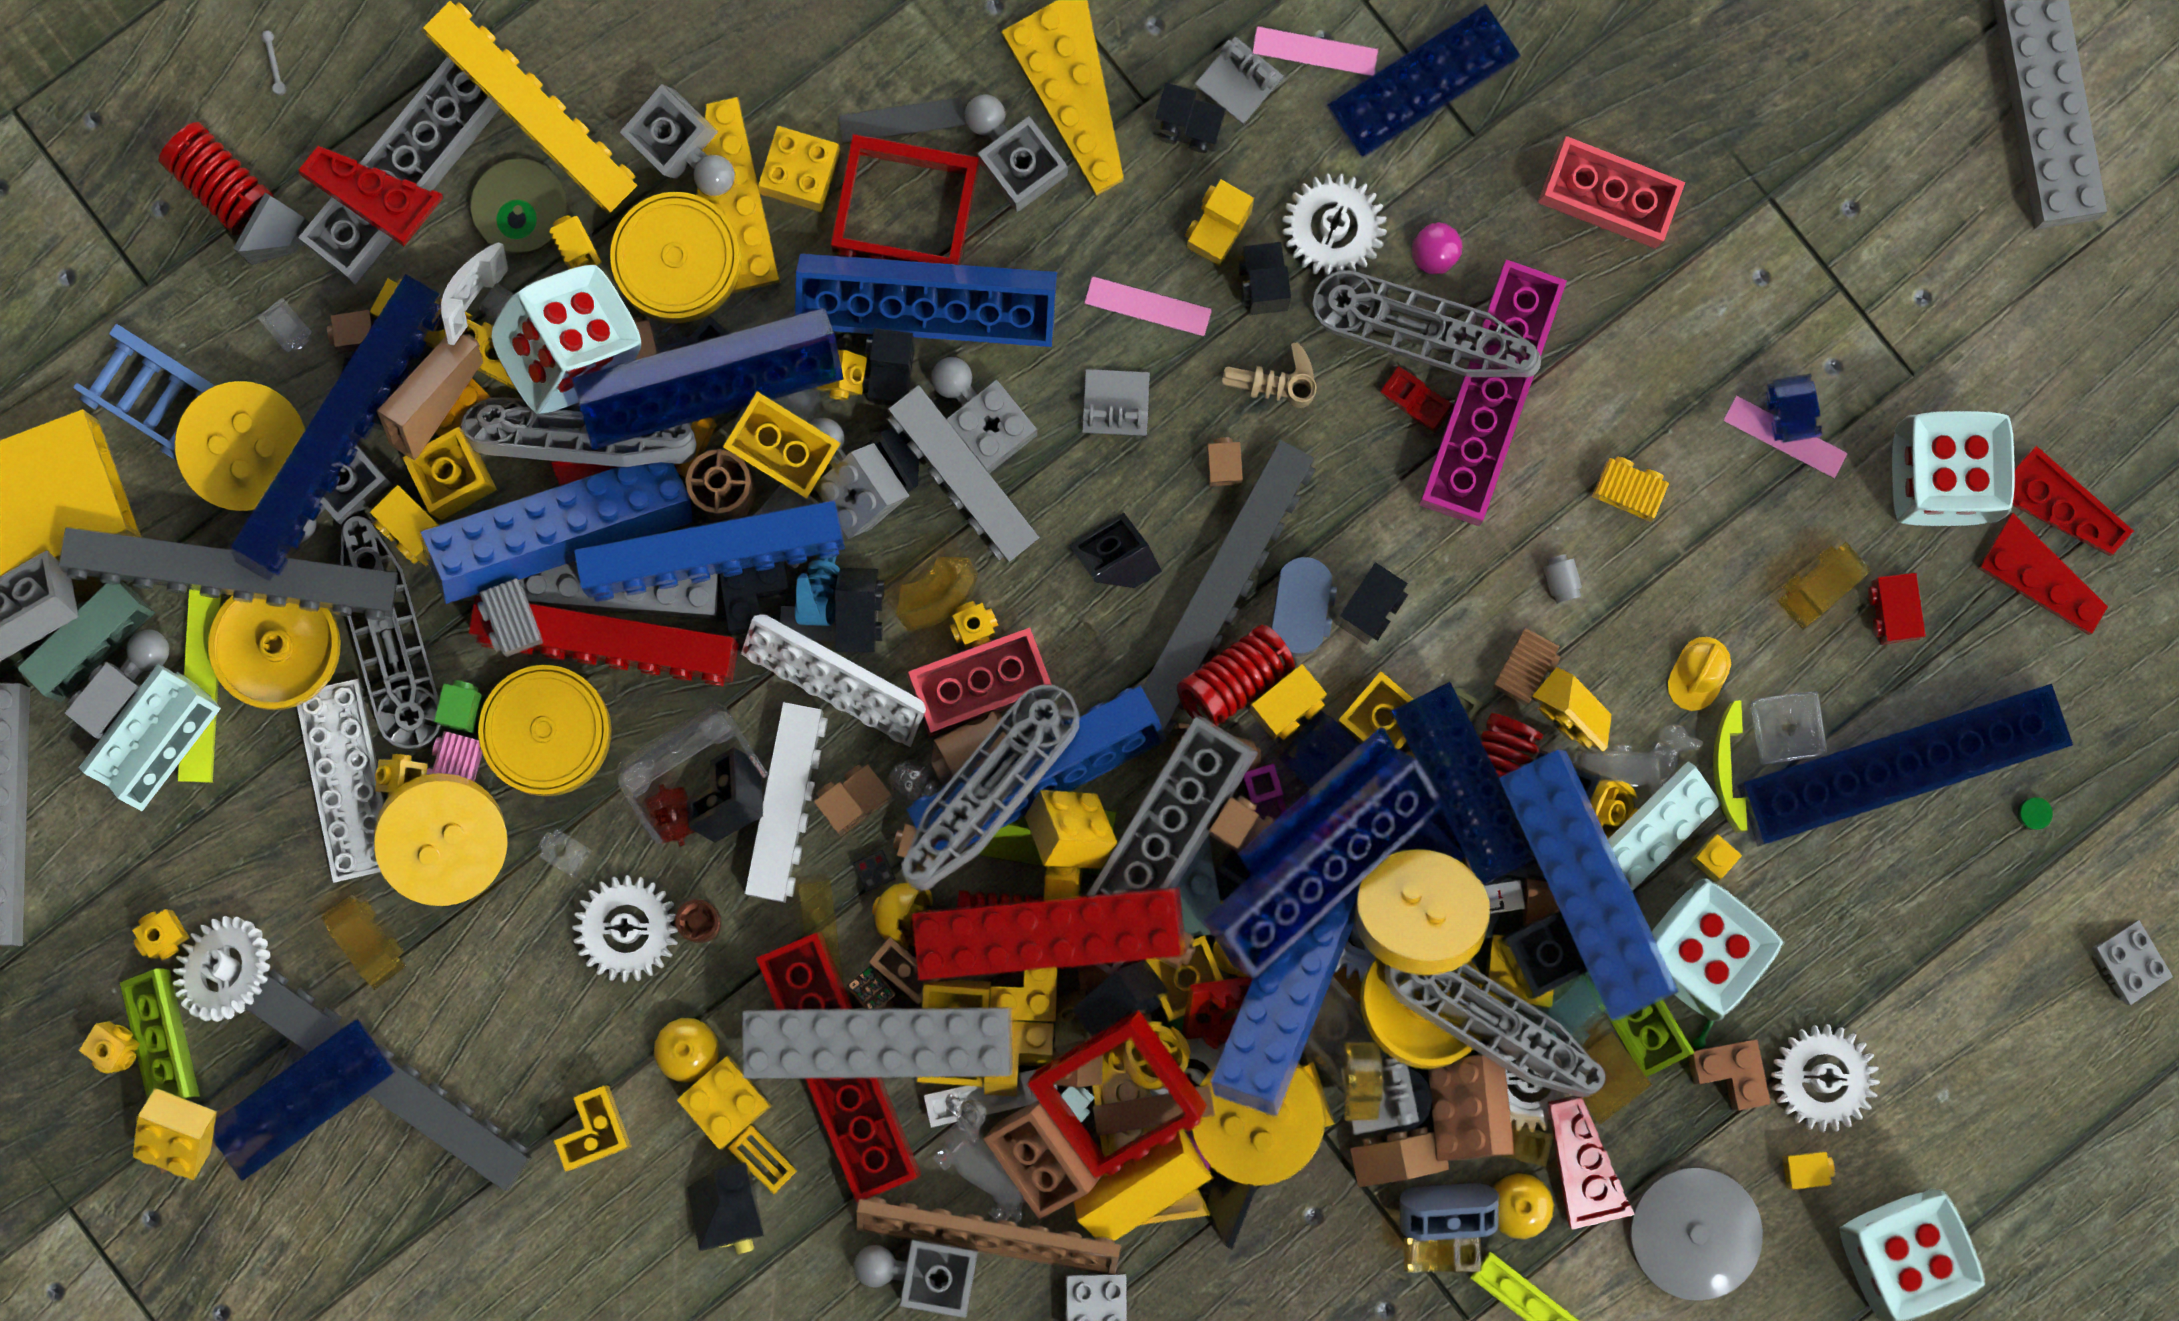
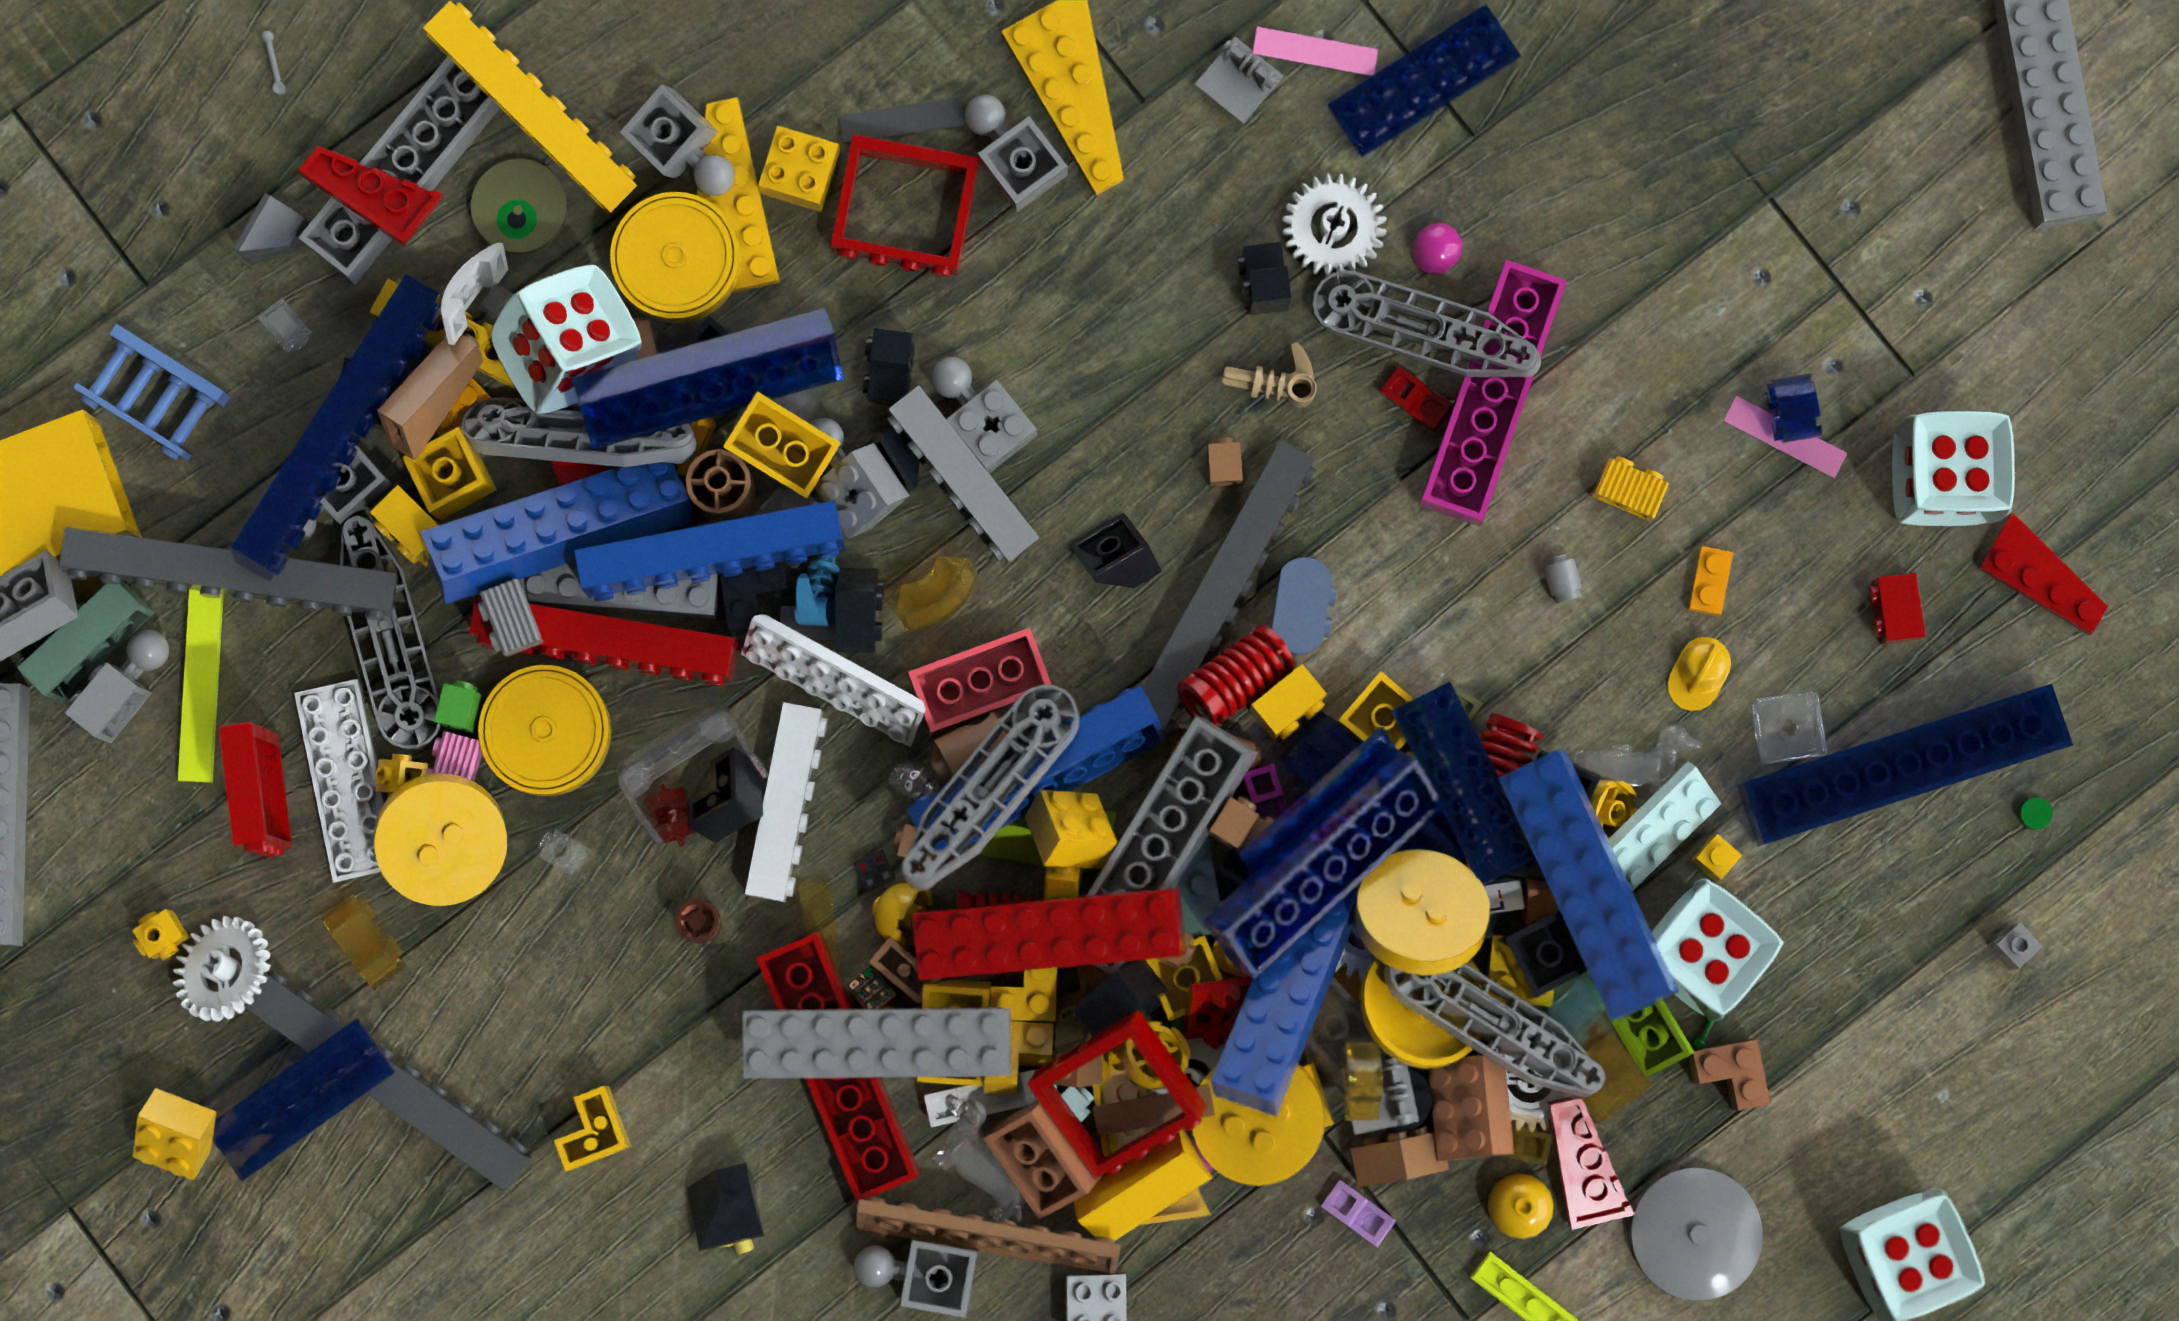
(110, 1047): yellow brick -> none
(150, 736): light aqua brick -> none
(161, 1034): lime slope -> none
(212, 176): red piece -> none
(235, 442): yellow brick -> none
(255, 789): none -> red window
(273, 653): yellow dish -> none
(349, 330): medium nougat brick -> none
(573, 242): yellow brick -> none
(594, 928): white gear -> none
(686, 1050): yellow cylinder -> none
(724, 1102): yellow brick -> none
(782, 1179): yellow tile -> none
(852, 801): medium nougat brick -> none
(853, 372): yellow brick -> none
(929, 299): blue brick -> none
(977, 636): yellow brick -> none
(1116, 402): light grey hinge -> none
(1148, 306): bright pink sticker -> none
(1187, 119): black brick -> none
(1223, 219): yellow brick -> none
(1228, 1205): black slope -> none
(1358, 1213): none -> lavender slope
(1371, 603): black brick -> none
(1442, 1255): clear yellow brick -> none
(1449, 1211): sand blue brick -> none
(1527, 666): medium nougat brick -> none
(1575, 709): yellow slope -> none
(1611, 192): coral brick -> none
(1710, 581): none -> light orange plate
(1733, 808): neon yellow slope -> none
(1808, 1170): yellow brick -> none
(1823, 585): clear yellow brick -> none
(1856, 1079): white gear -> none
(2015, 946): none -> light grey brick
(2062, 502): red wing -> none
(2132, 963): light grey hinge -> none

